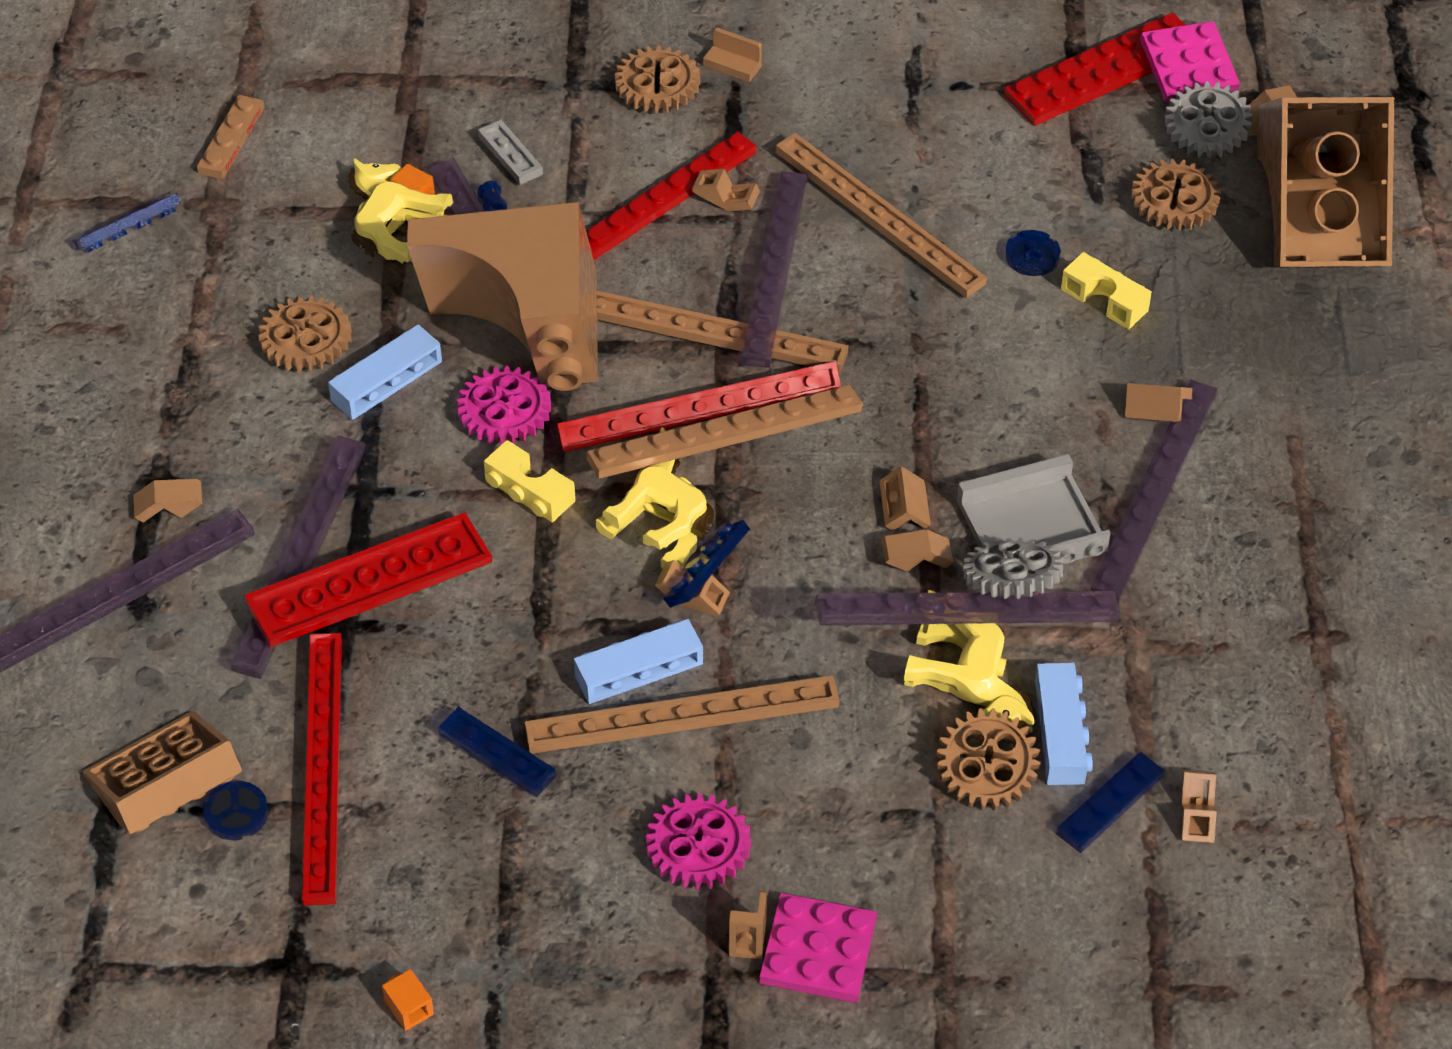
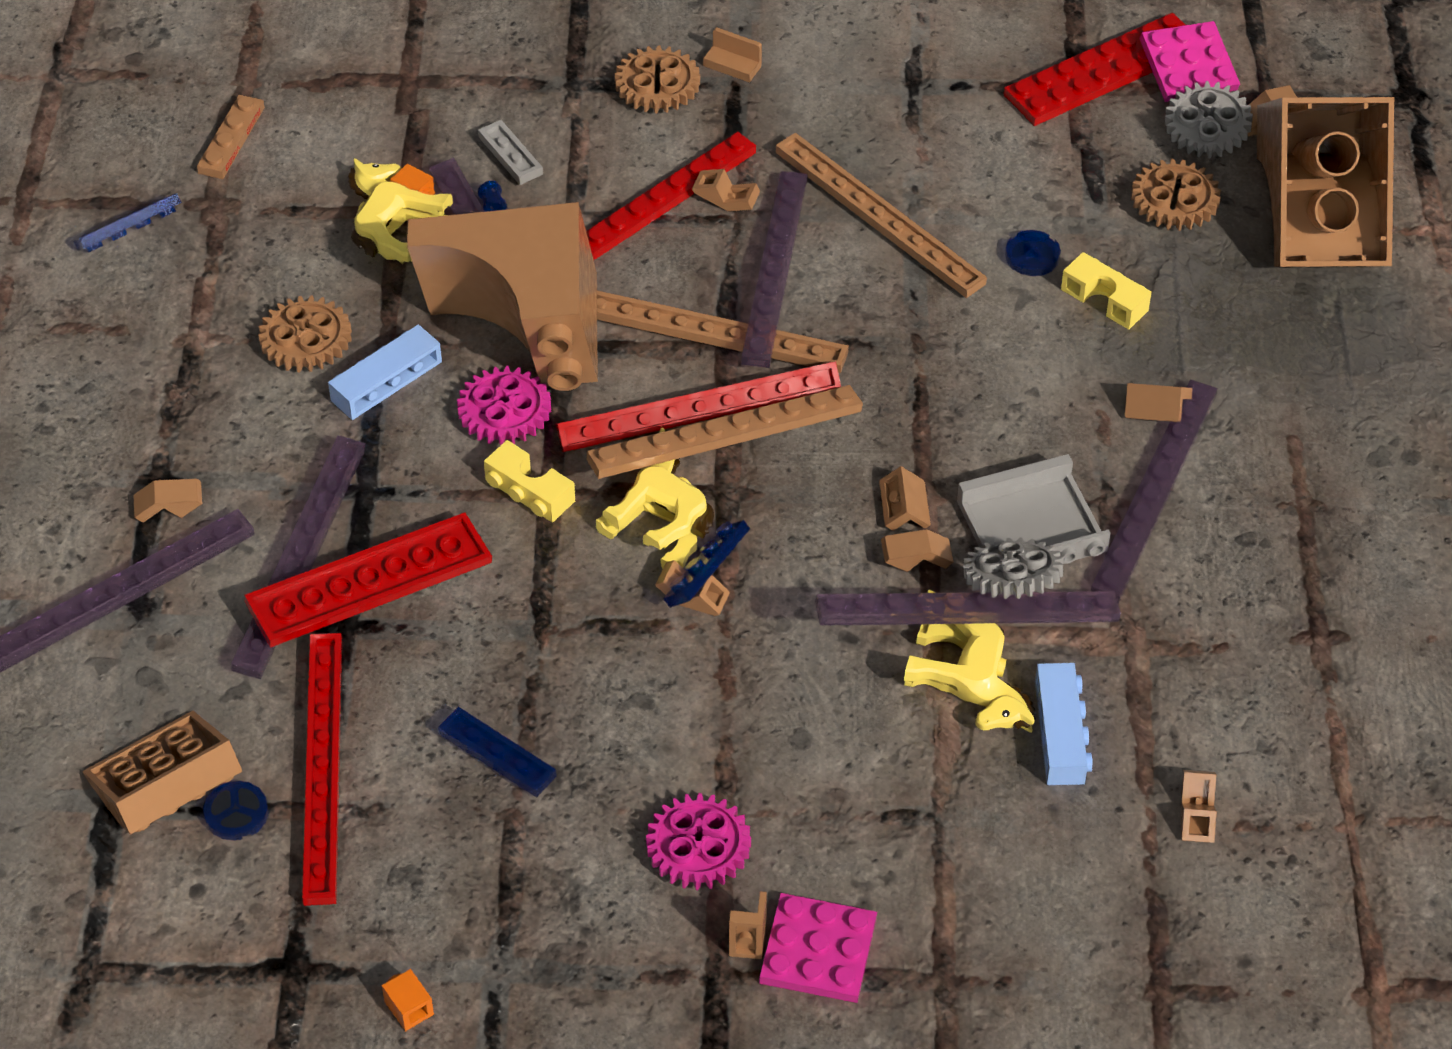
(638, 661): light blue brick -> none
(681, 714): medium nougat plate -> none
(990, 732): medium nougat gear -> none
(1110, 802): clear blue plate -> none

